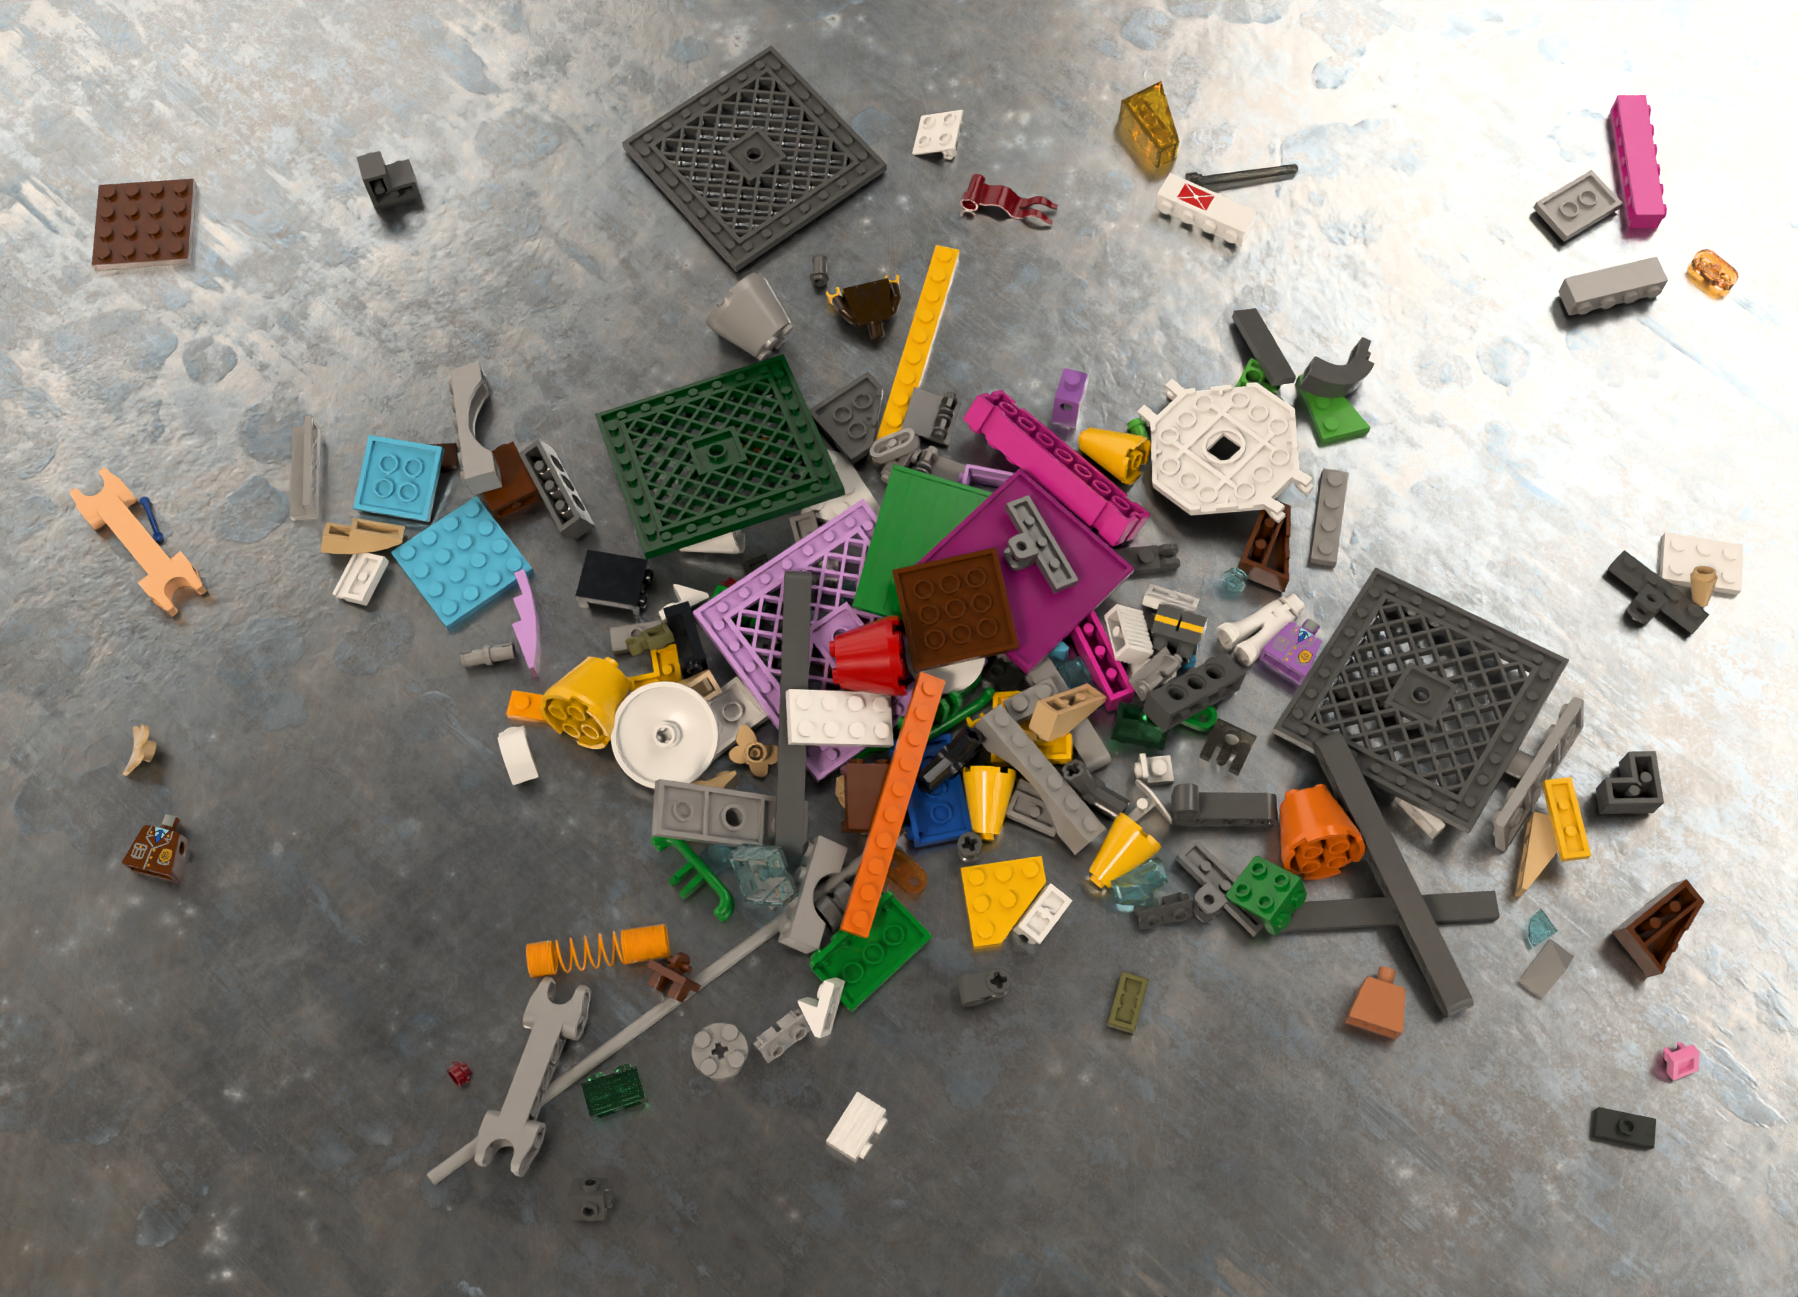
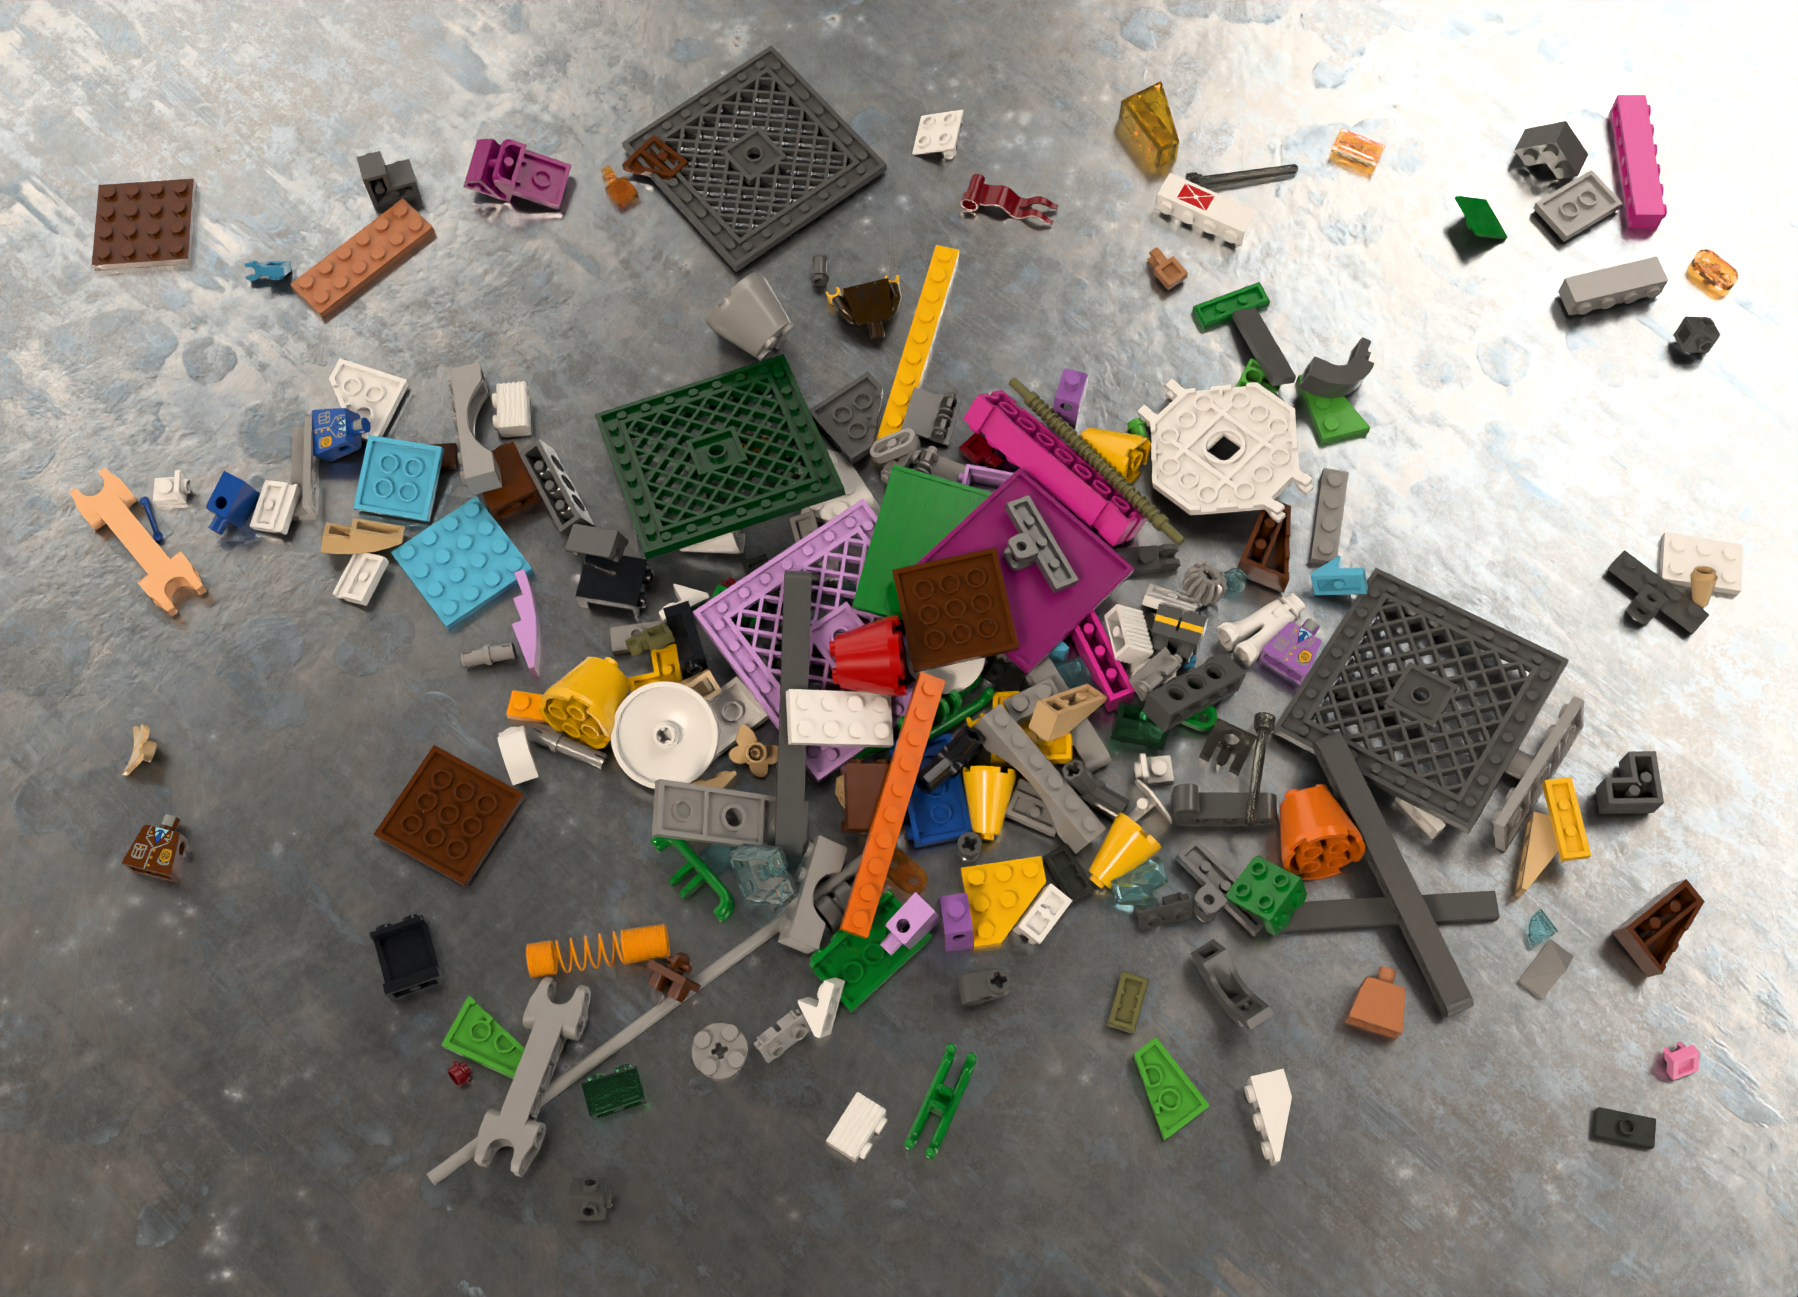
(171, 489): none -> white bracket
(231, 503): none -> blue torso
(274, 269): none -> dark azure plate
(275, 507): none -> white plate
(337, 432): none -> blue torso
(362, 258): none -> nougat plate
(368, 394): none -> white plate
(407, 956): none -> black panel
(449, 815): none -> reddish brown plate
(483, 1040): none -> bright green wing
(513, 409): none -> white brick
(516, 171): none -> magenta piece
(562, 744): none -> light grey pin
(596, 542): none -> dark grey hinge
(620, 189): none -> clear orange plate
(633, 166): none -> reddish brown wing
(913, 913): none -> lavender torso
(941, 1101): none -> green piece
(956, 921): none -> medium lavender torso
(979, 452): none -> dark red plate
(1068, 873): none -> pearl dark grey plate
(1159, 520): none -> olive hose
(1168, 271): none -> medium nougat plate
(1168, 1088): none -> bright green wing
(1204, 584): none -> light grey gear
(1222, 308): none -> green tile
(1228, 987): none -> dark grey arch
(1263, 725): none -> clear smoke piece
(1272, 1104): none -> white slope
(1337, 580): none -> medium azure slope
(1358, 148): none -> clear orange plate
(1480, 217): none -> green piece
(1553, 145): none -> dark grey brick
(1696, 334): none -> dark grey brick

